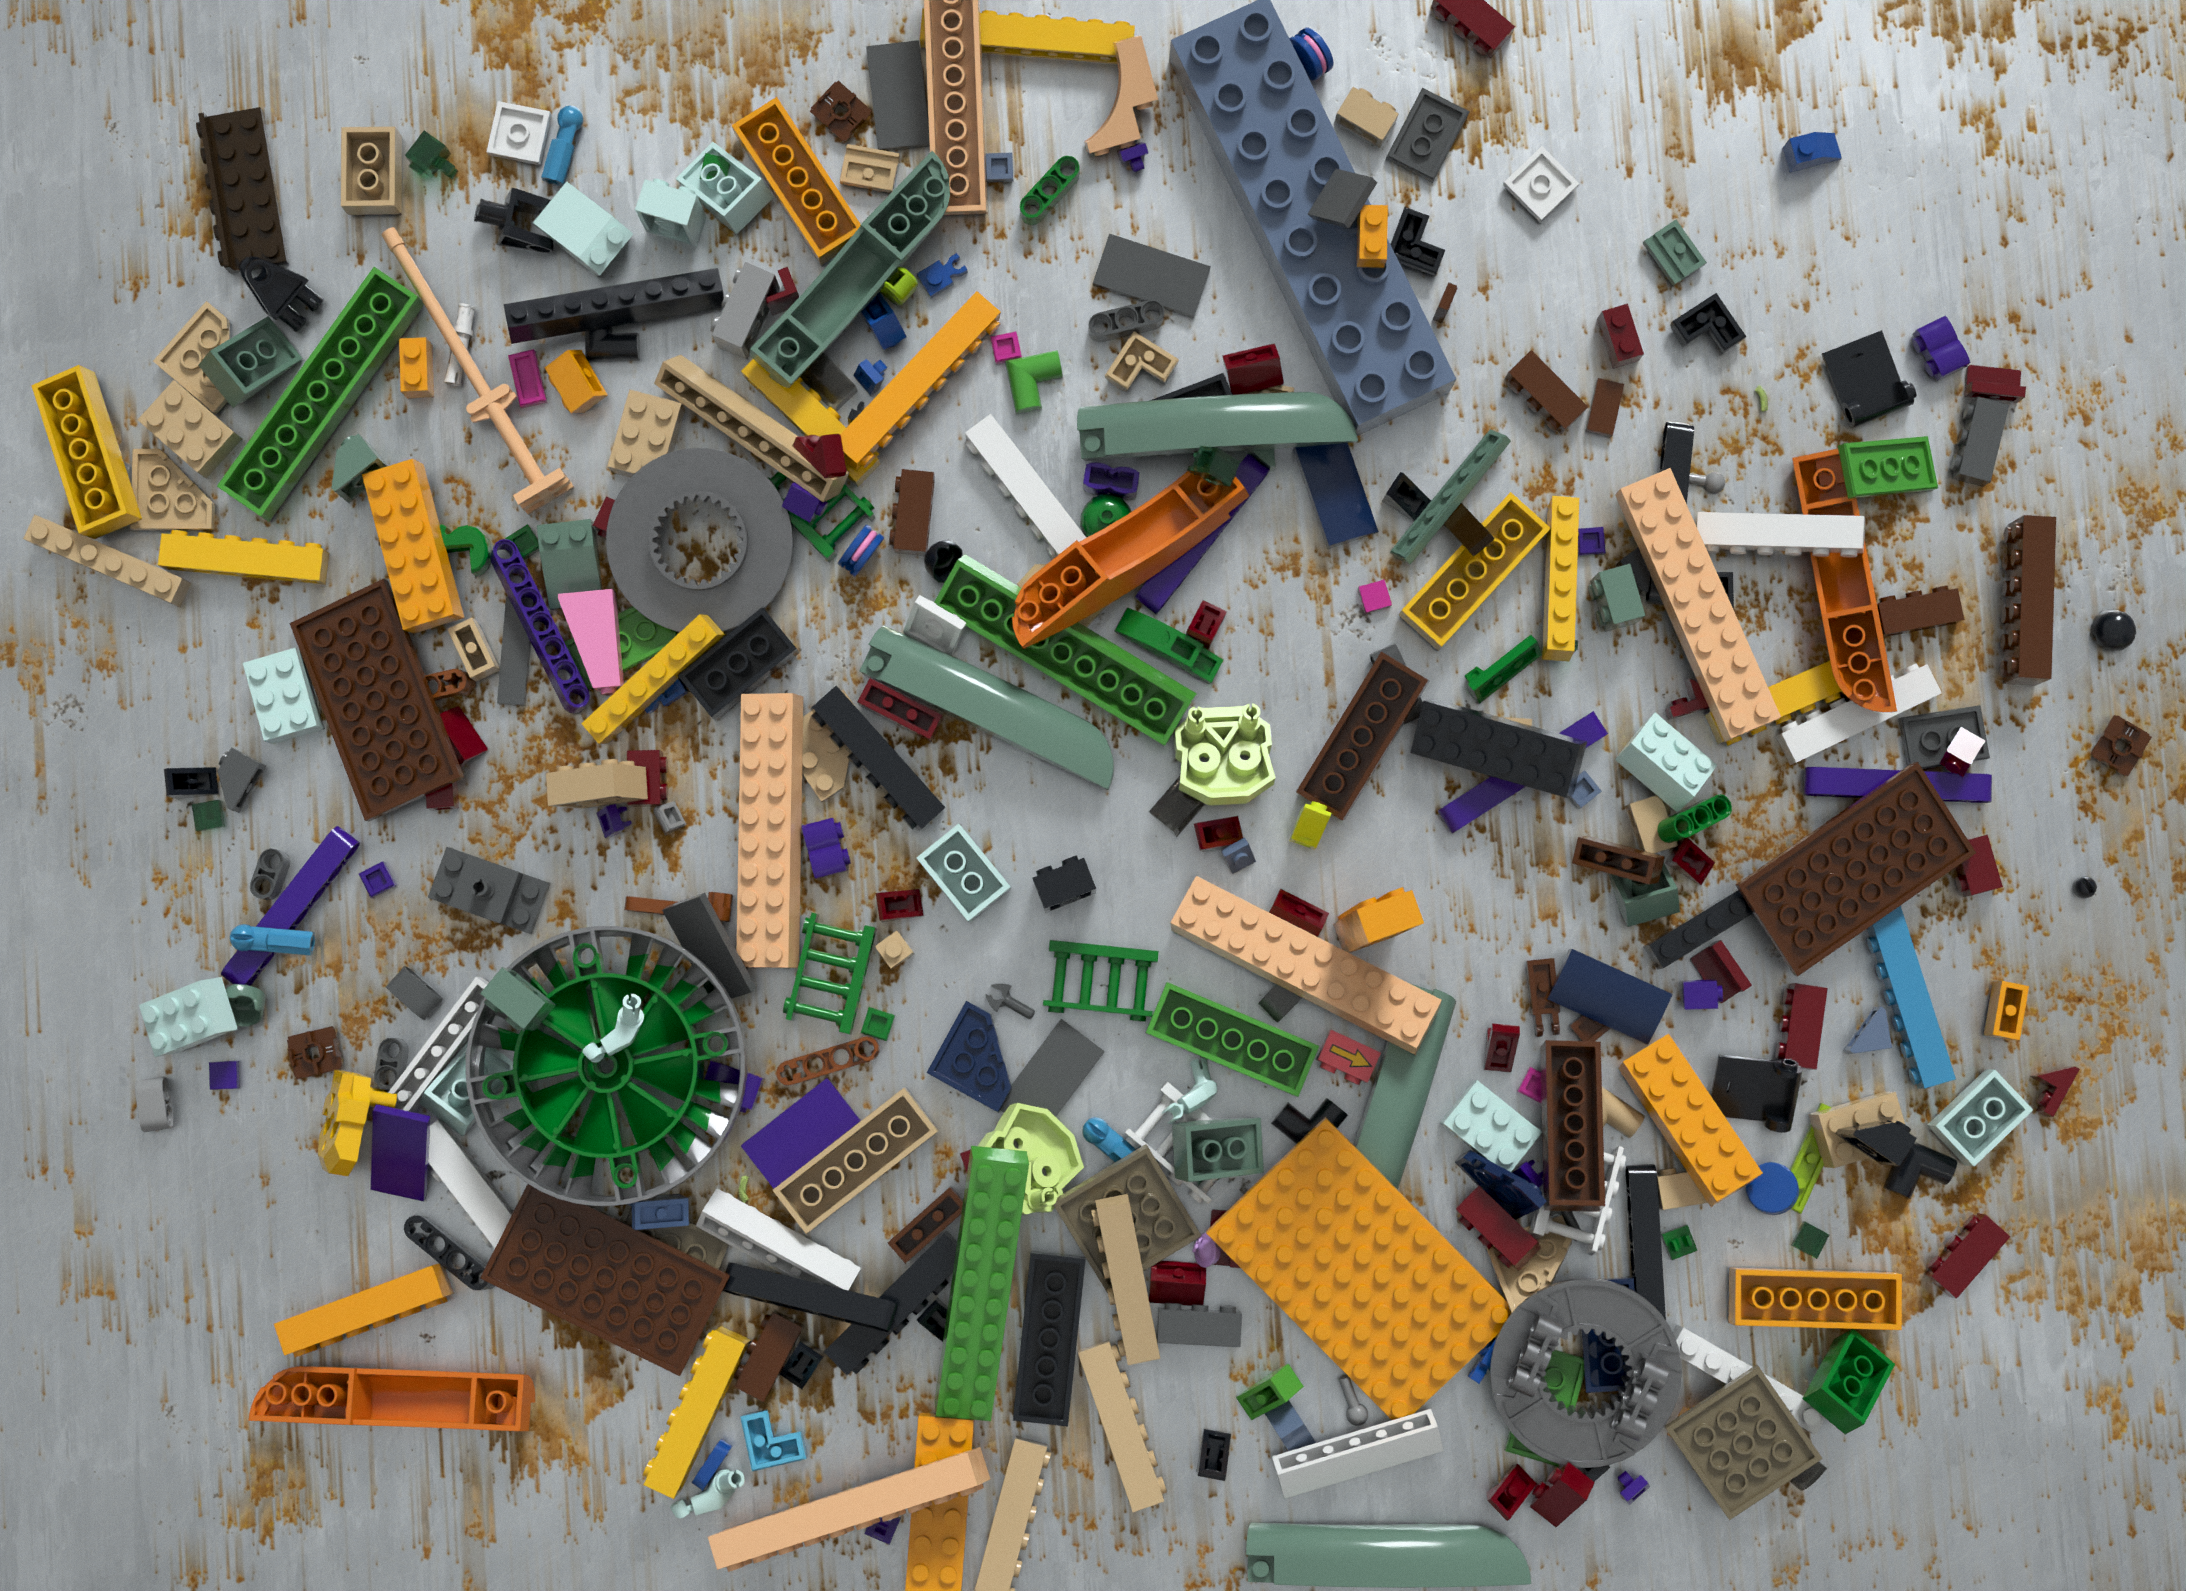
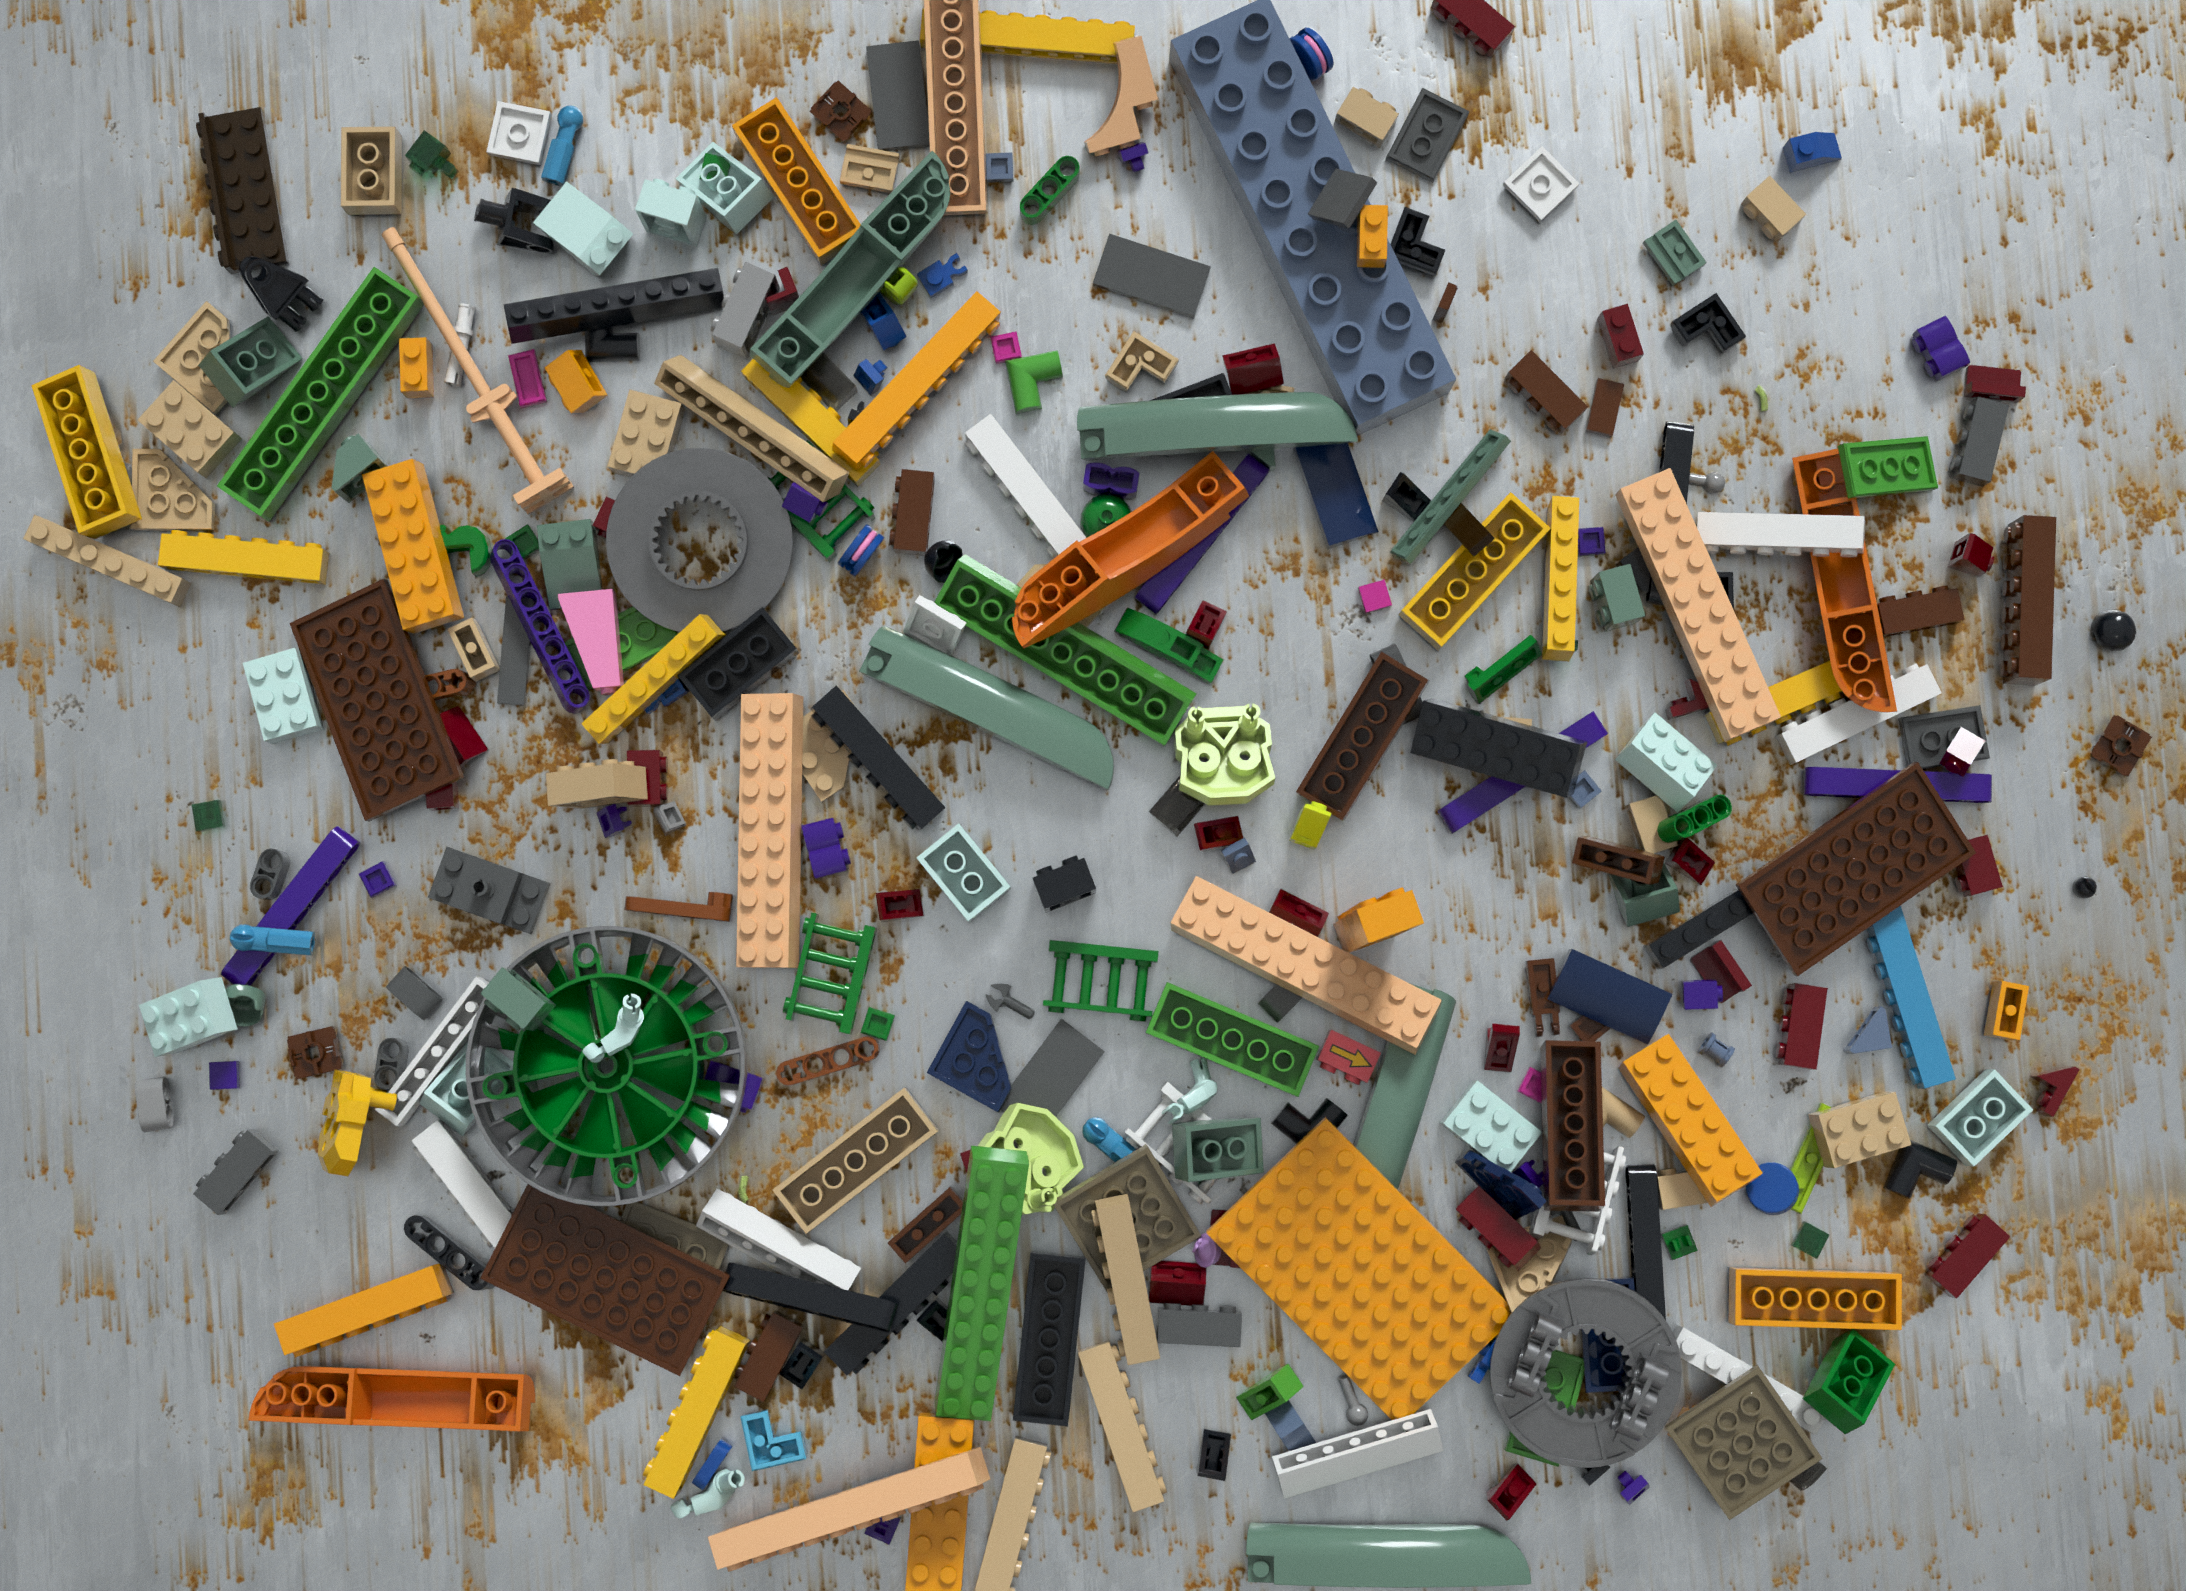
(190, 782): black slope -> none
(235, 1171): none -> dark grey brick
(238, 777): dark grey slope -> none
(400, 1152): dark purple tile -> none
(660, 1212): medium blue panel -> none
(705, 937): dark grey tile -> none
(800, 1133): dark purple tile -> none
(823, 453): dark red slope -> none
(894, 950): tan brick -> none
(900, 710): dark red brick -> none
(1135, 311): dark grey beam -> none
(1214, 466): clear green brick -> none
(1561, 1494): dark red brick -> none
(1716, 1050): none -> sand blue bush
(1757, 1090): black door -> none
(1772, 209): none -> tan brick
(1867, 383): black door -> none
(1881, 1141): black slope -> none
(1971, 555): none -> dark red slope

